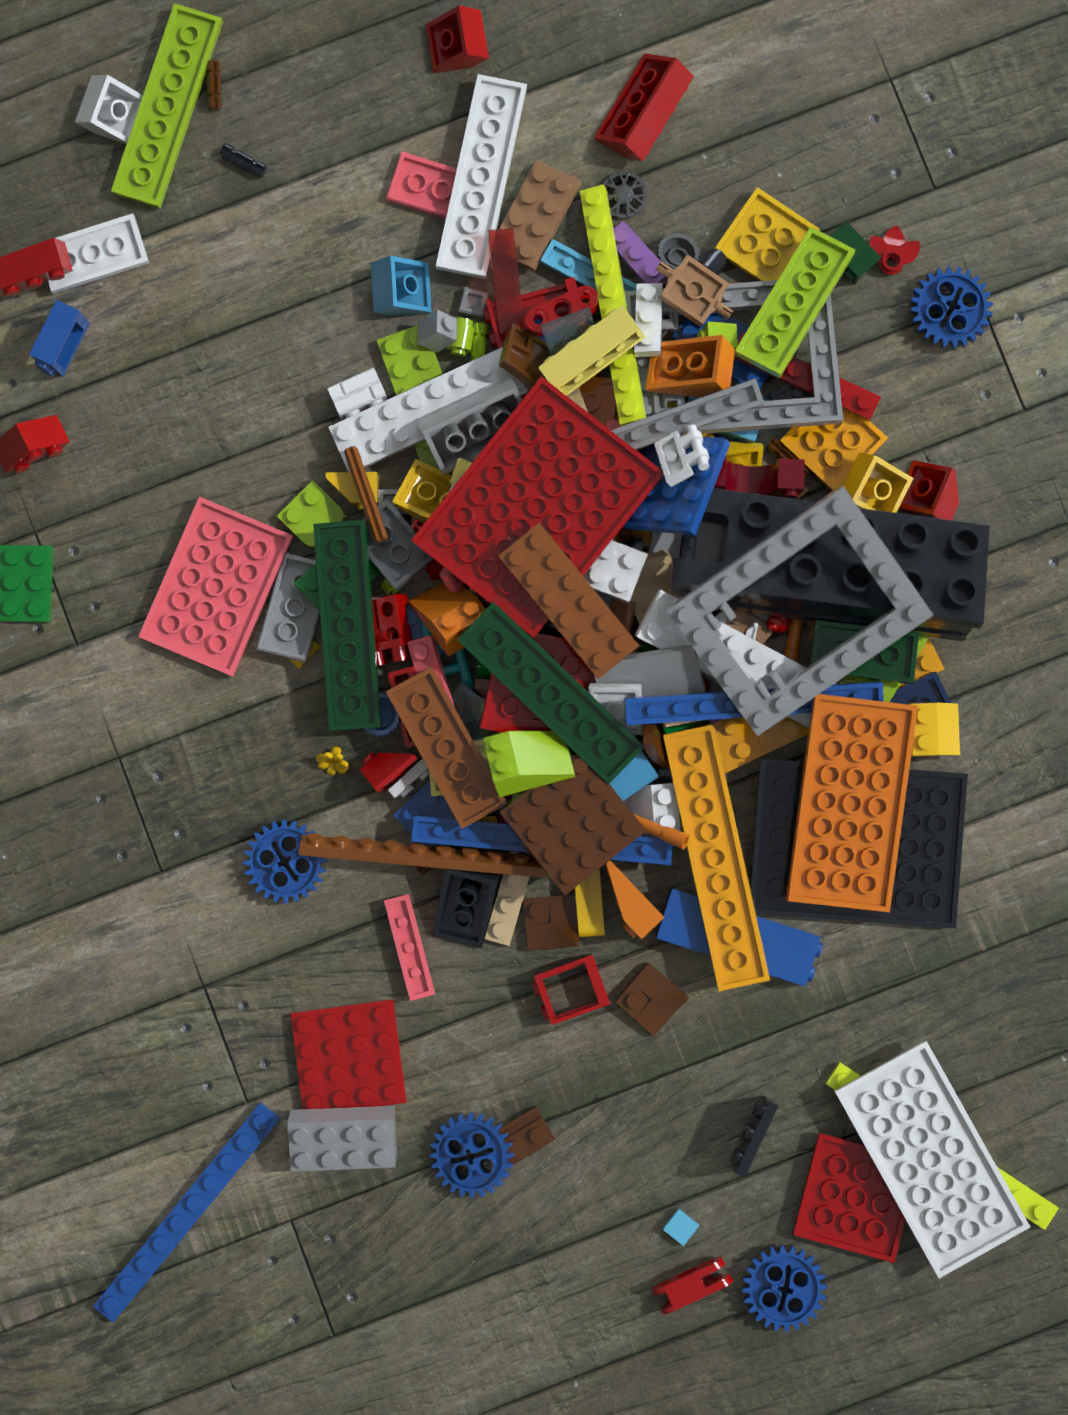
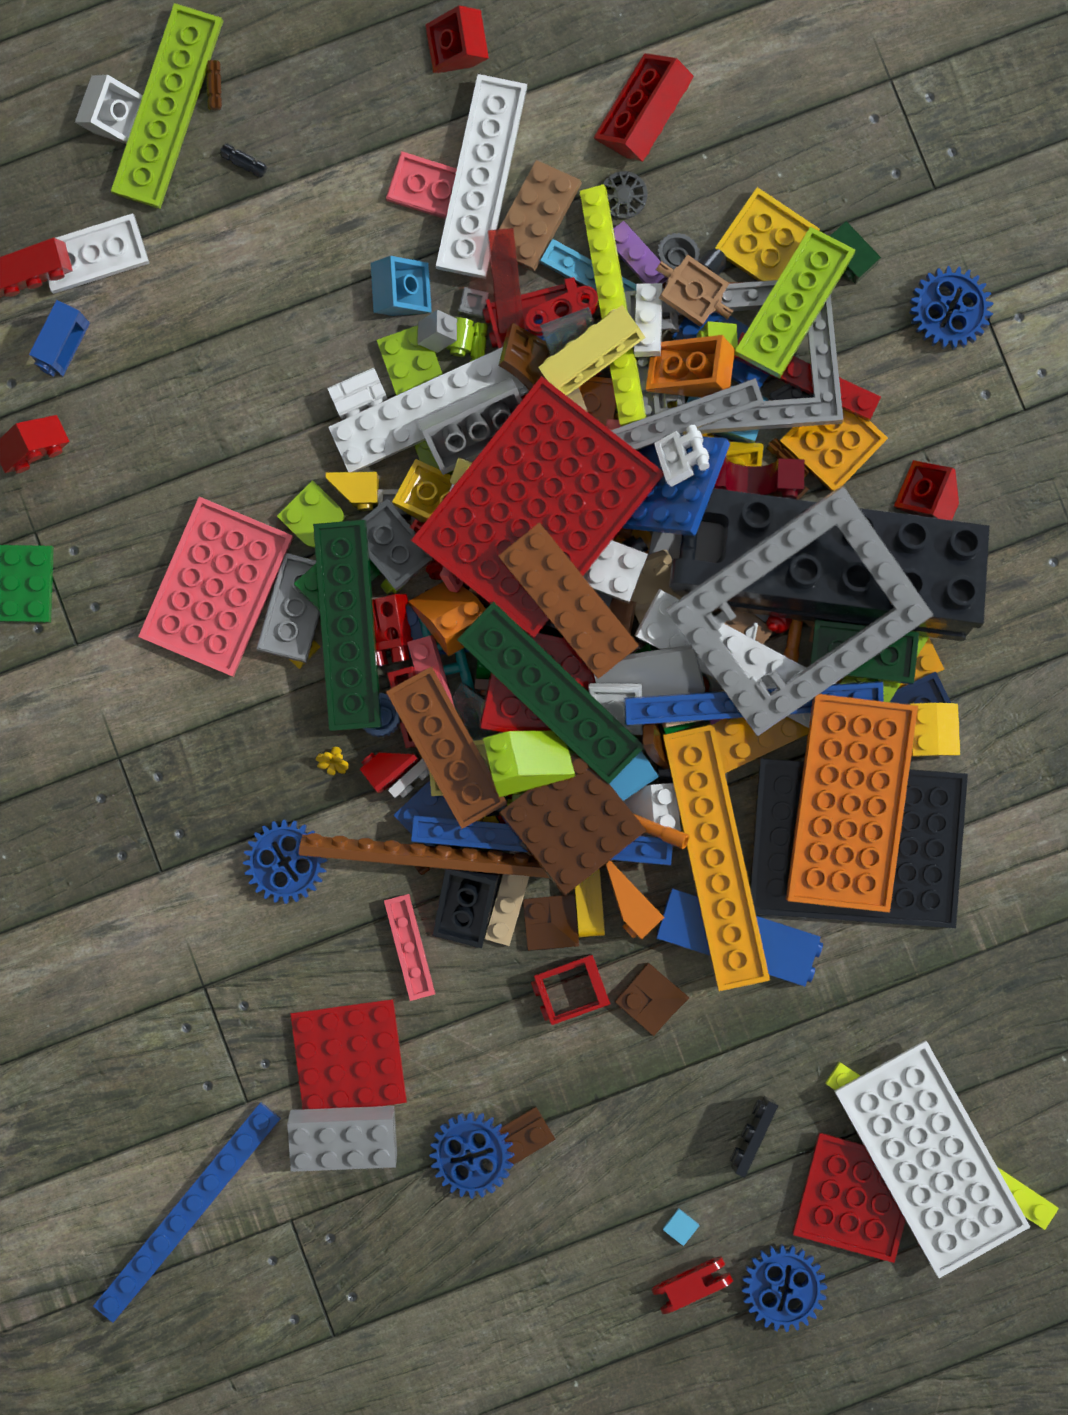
(365, 494): dark orange axle -> none
(876, 484): yellow brick -> none
(894, 248): red plate -> none

